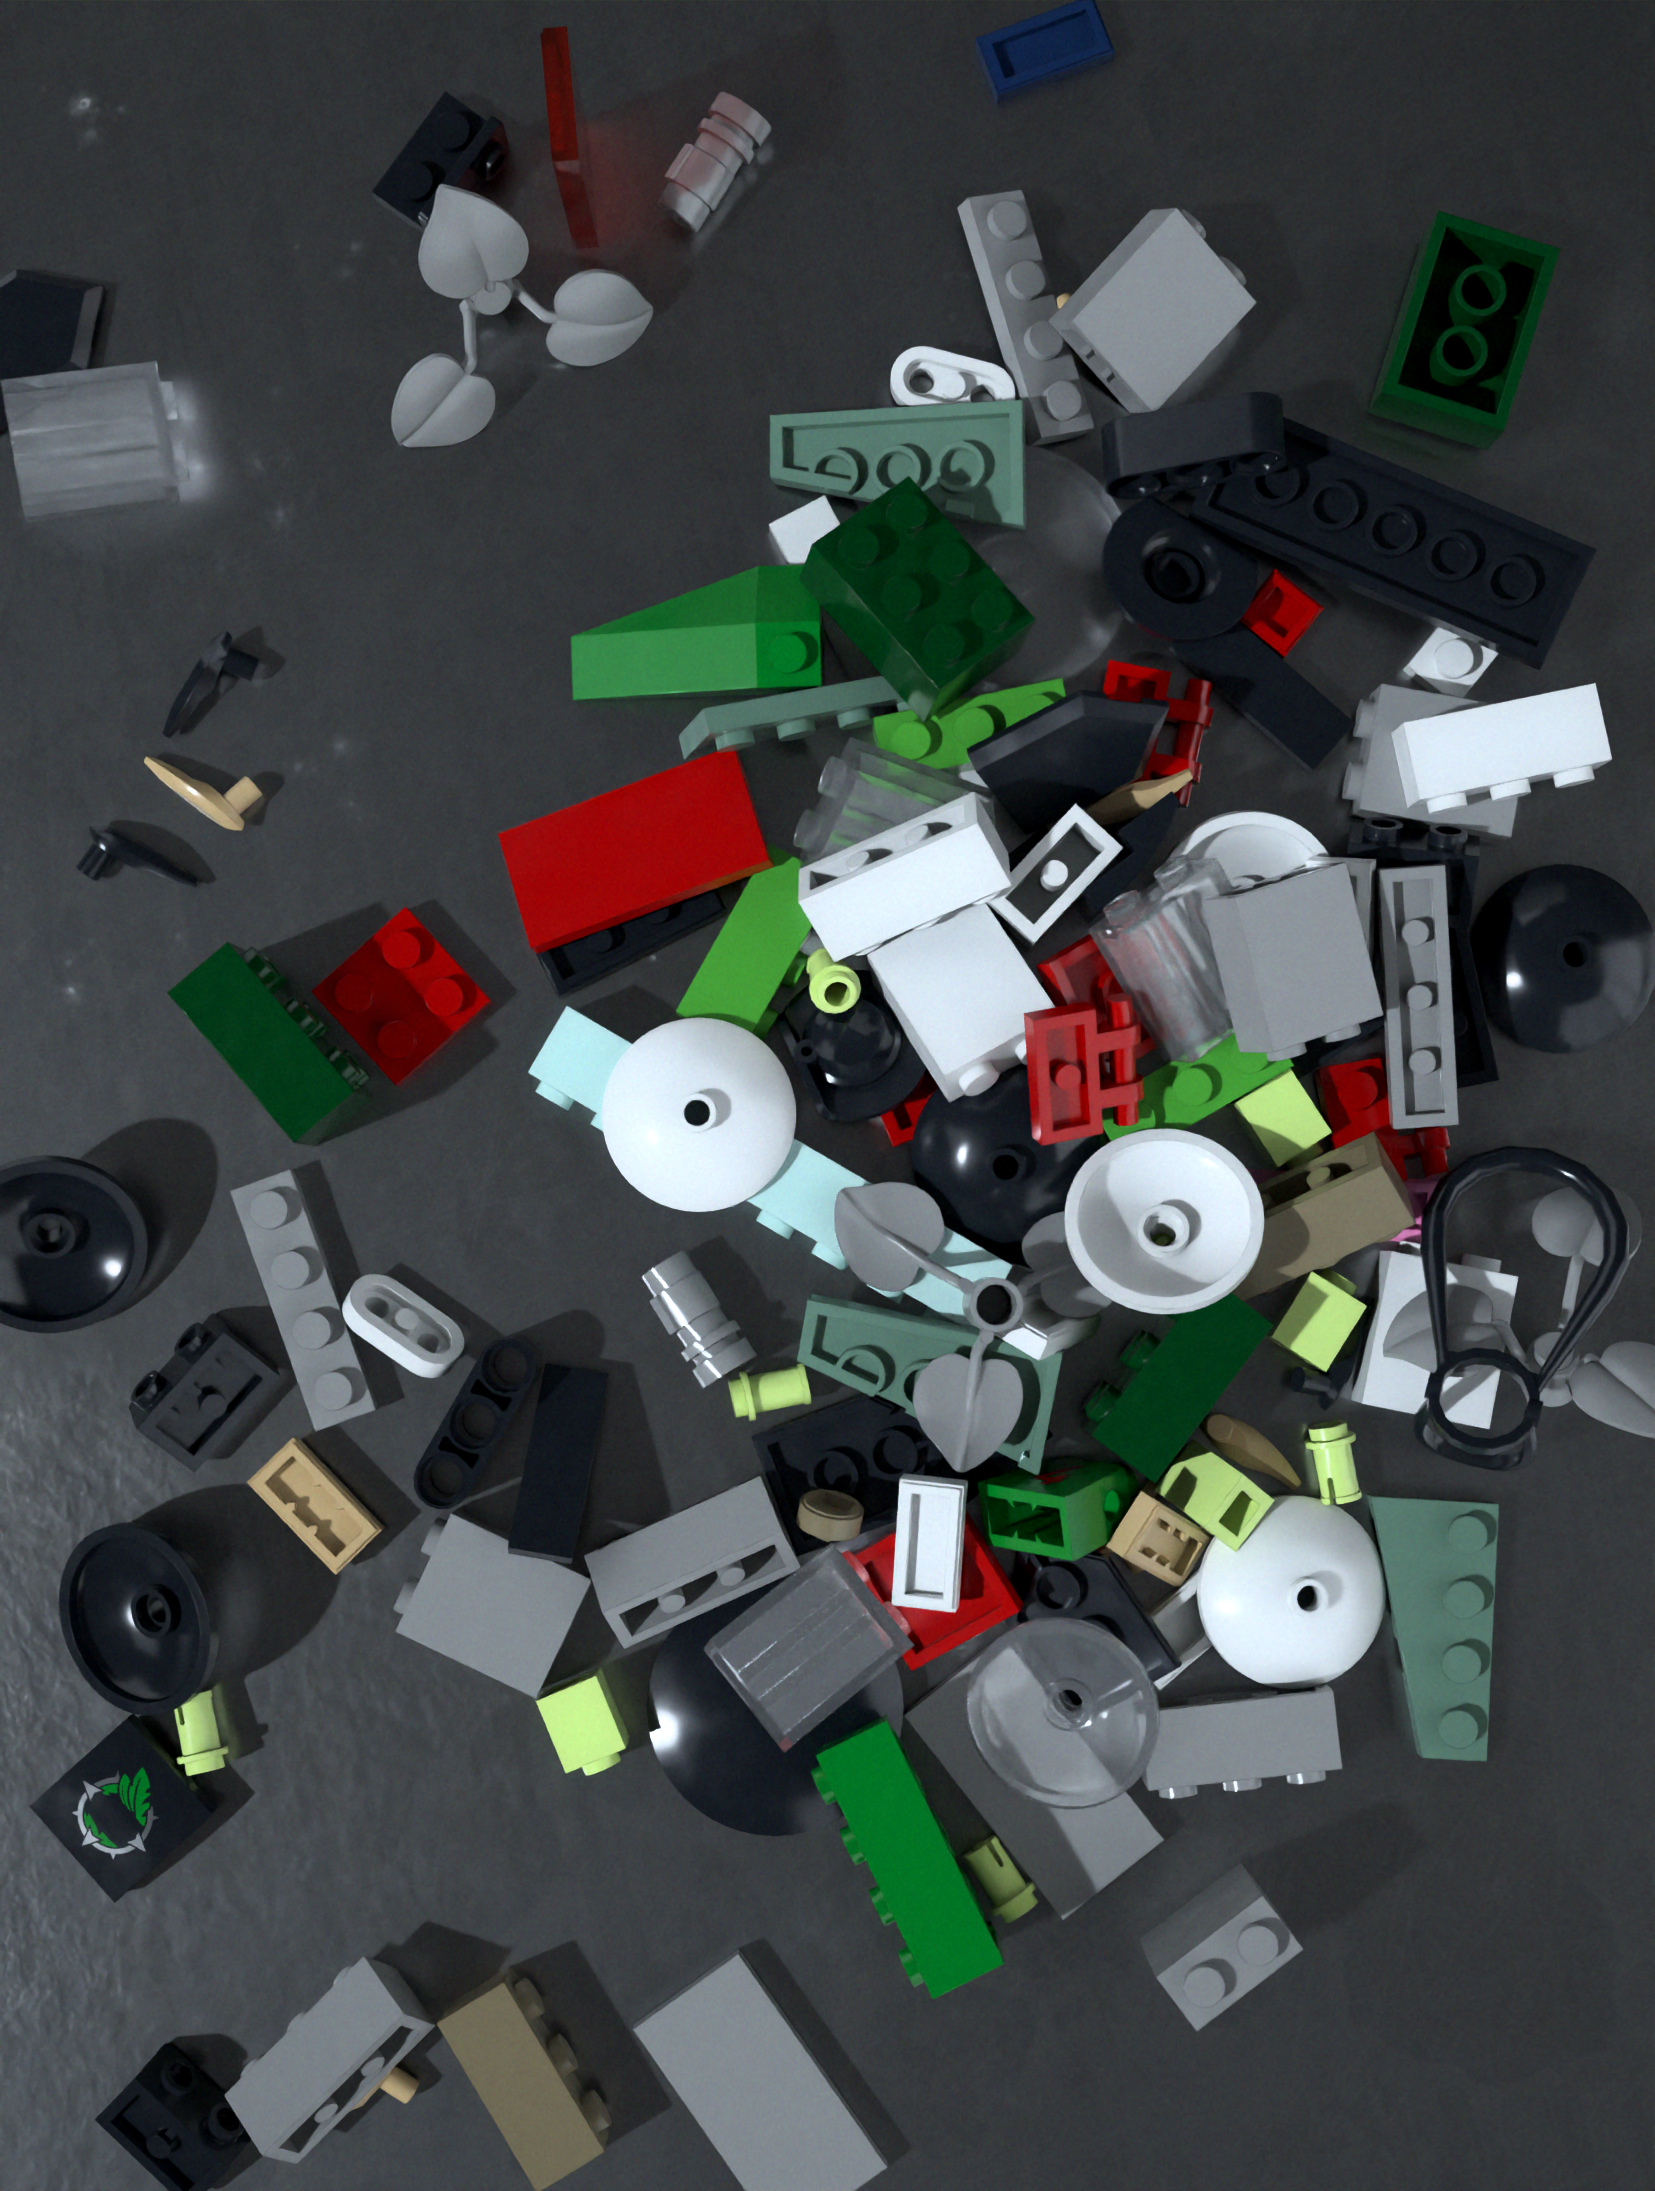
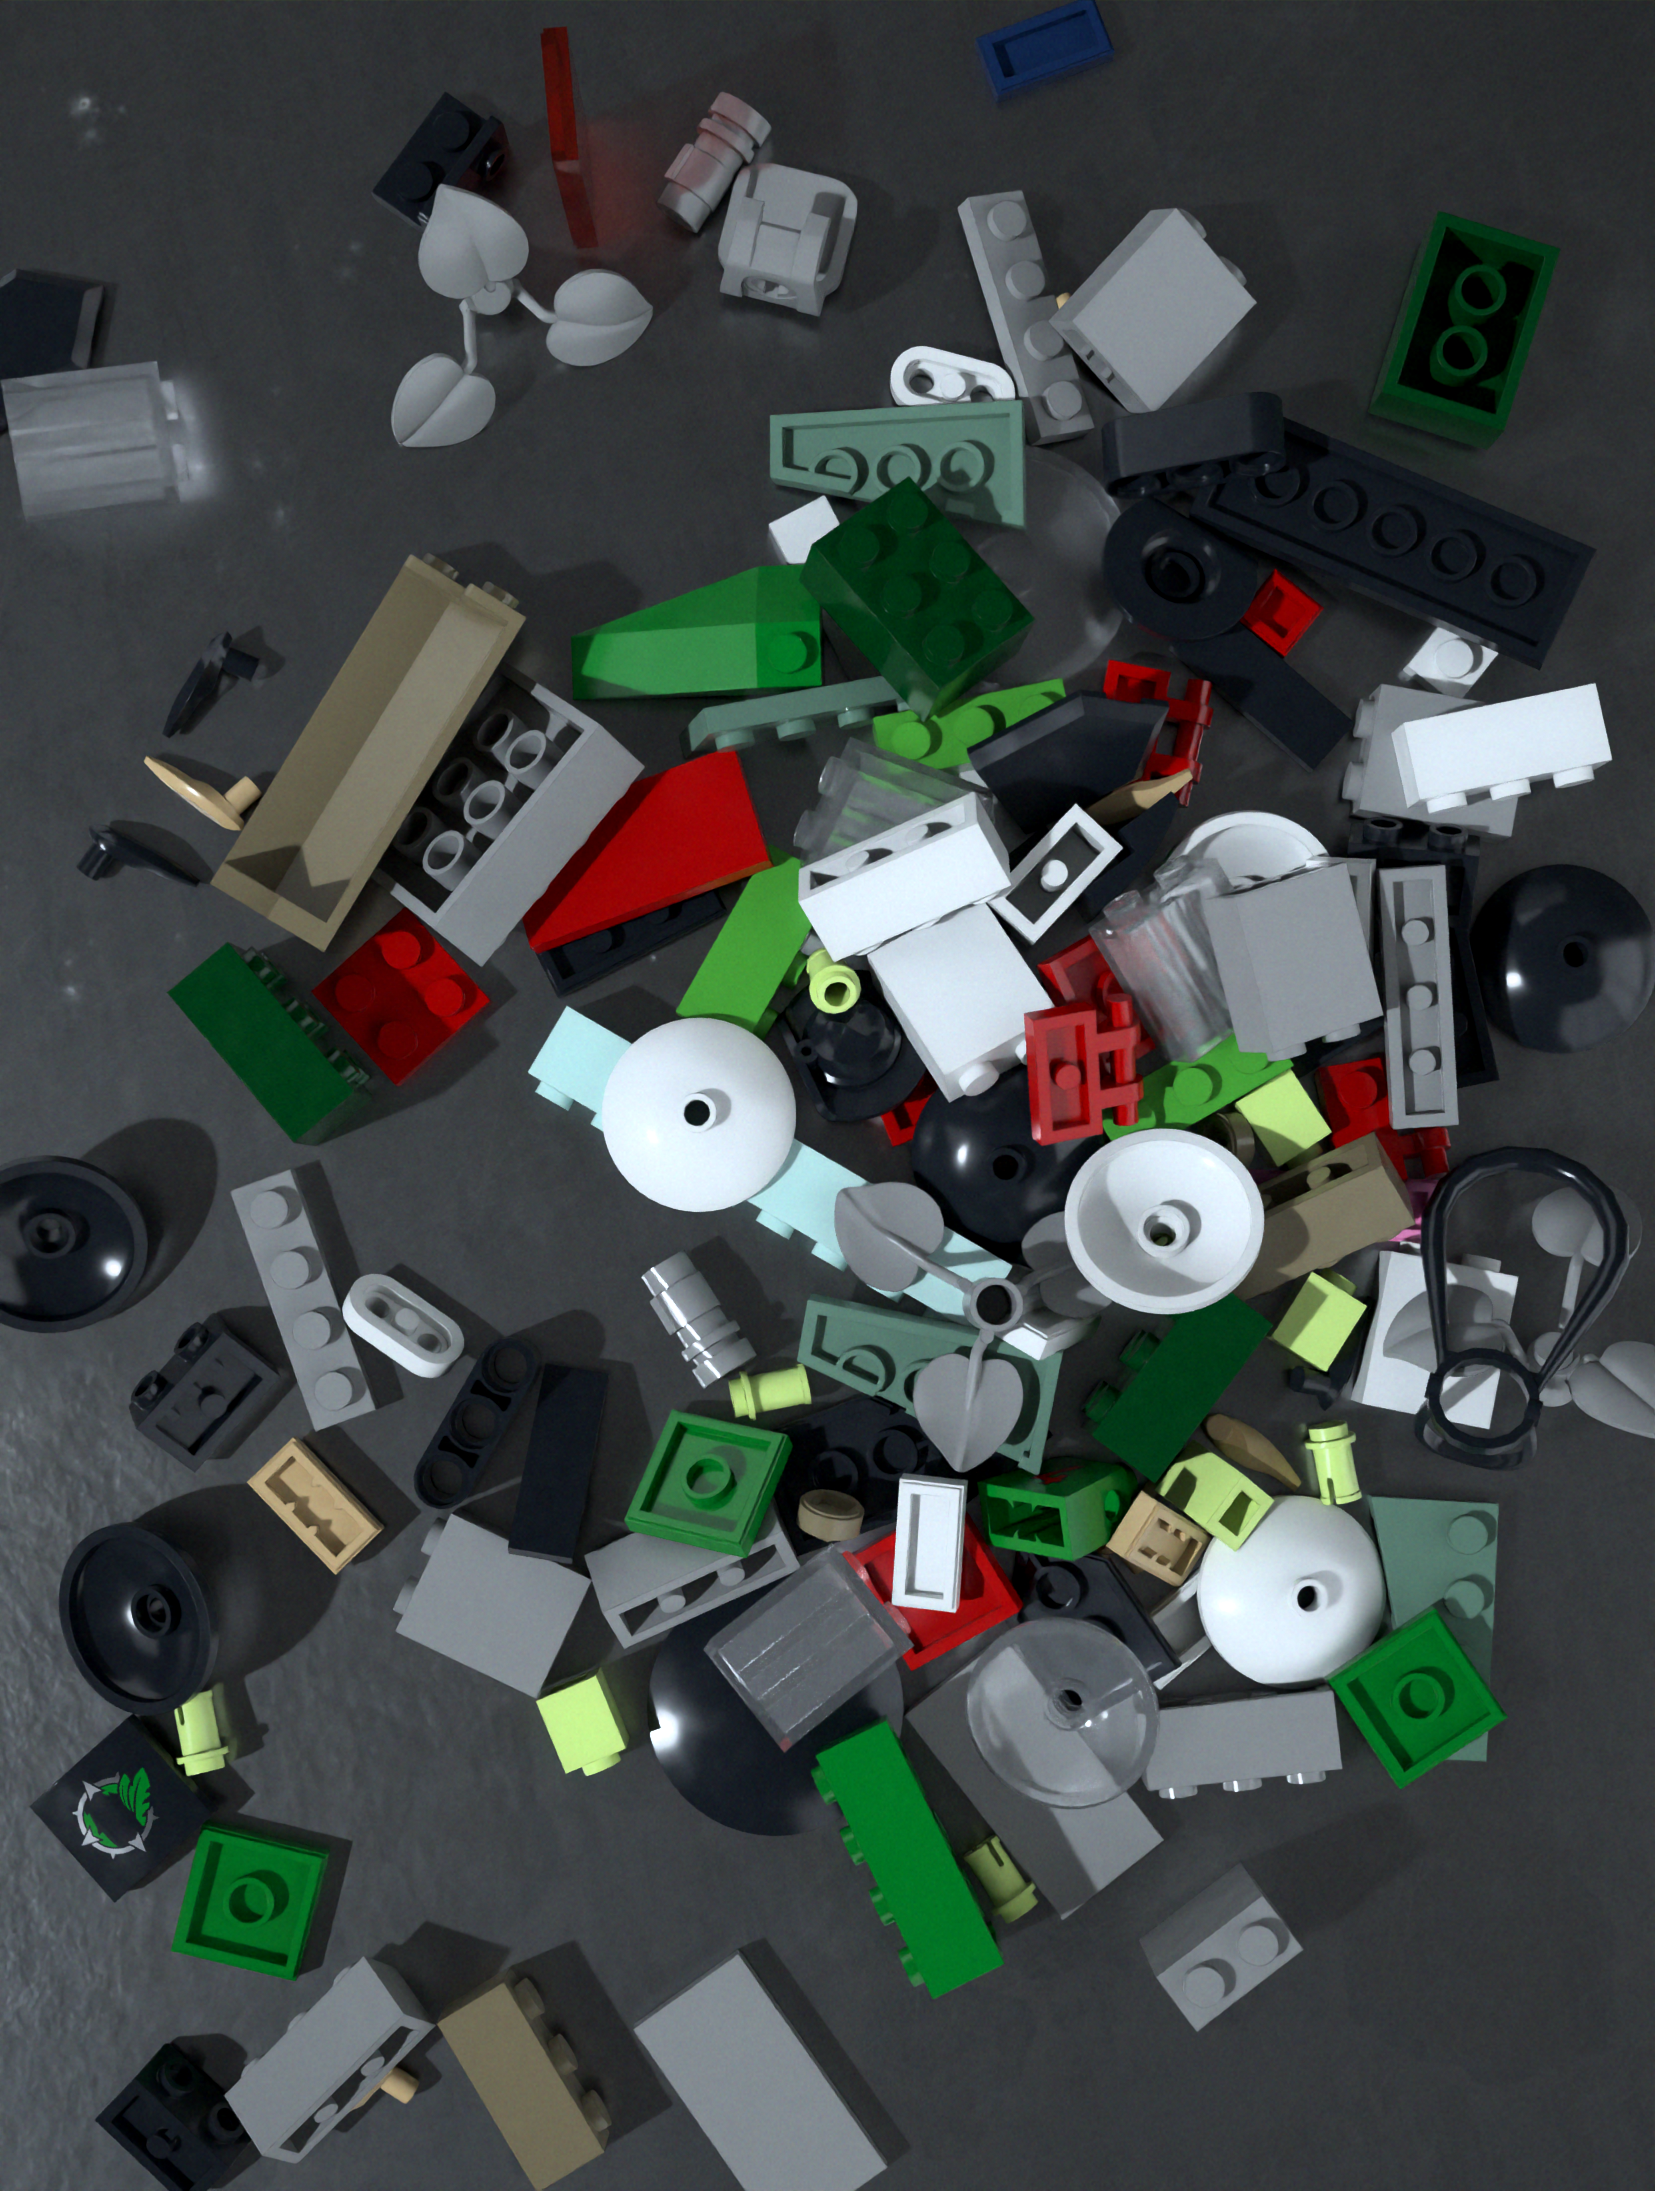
(250, 1900): none -> green tile
(369, 749): none -> dark tan panel
(503, 812): none -> light grey slope
(709, 1483): none -> green tile
(786, 236): none -> light grey piece
(1232, 1132): none -> dark tan tile
(1416, 1697): none -> green tile

